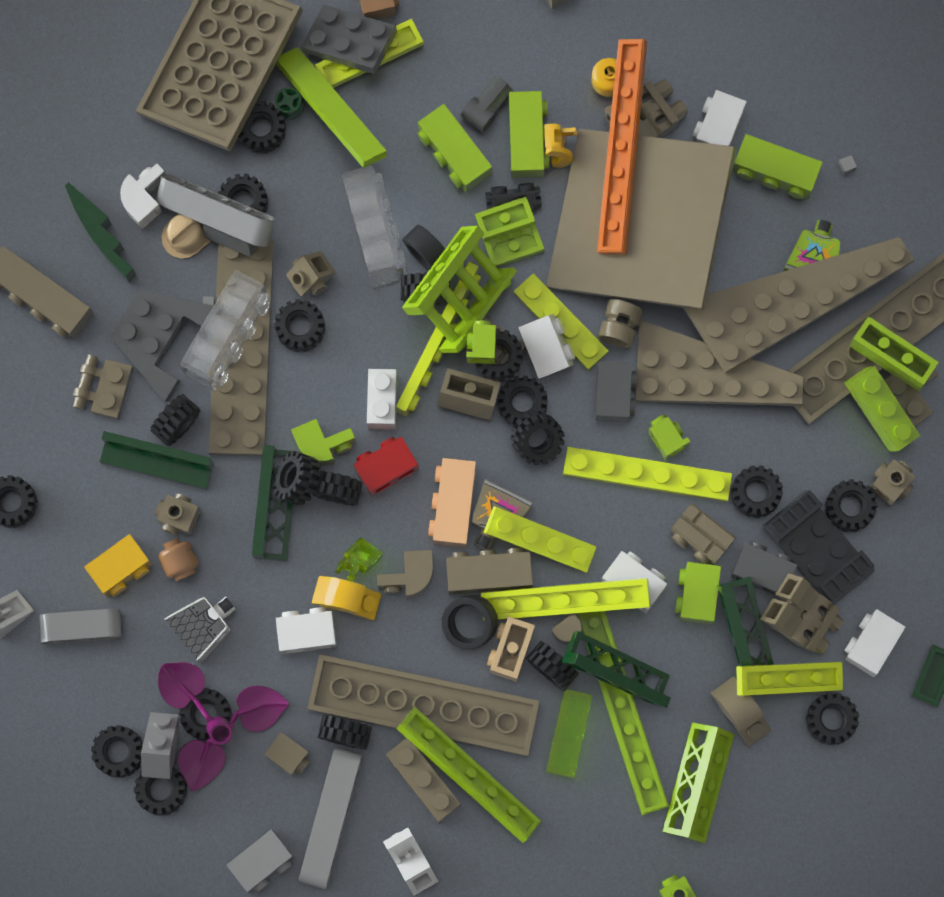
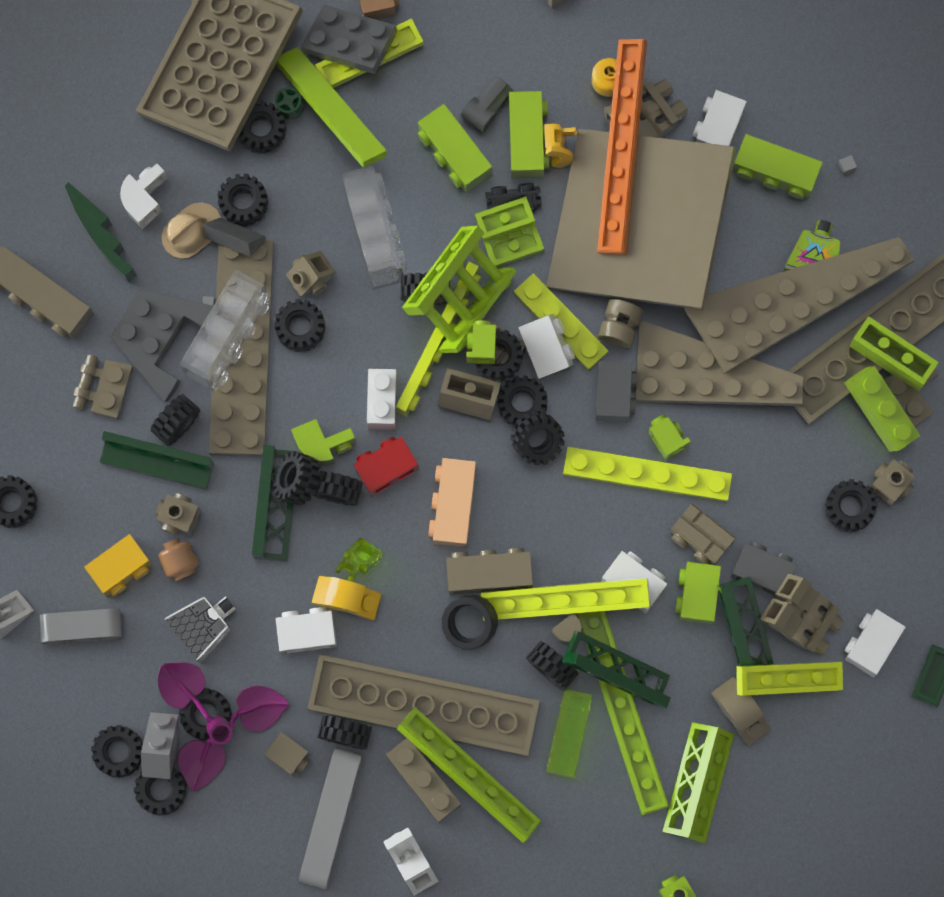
(215, 210): light grey beam -> none
(260, 862): light grey brick -> none
(416, 578): dark tan brick -> none
(423, 246): black tyre -> none
(495, 496): dark tan torso -> none
(512, 649): tan brick -> none
(539, 539): neon yellow plate -> none
(761, 475): black tyre -> none
(818, 547): black plate -> none
(849, 713): black tyre -> none

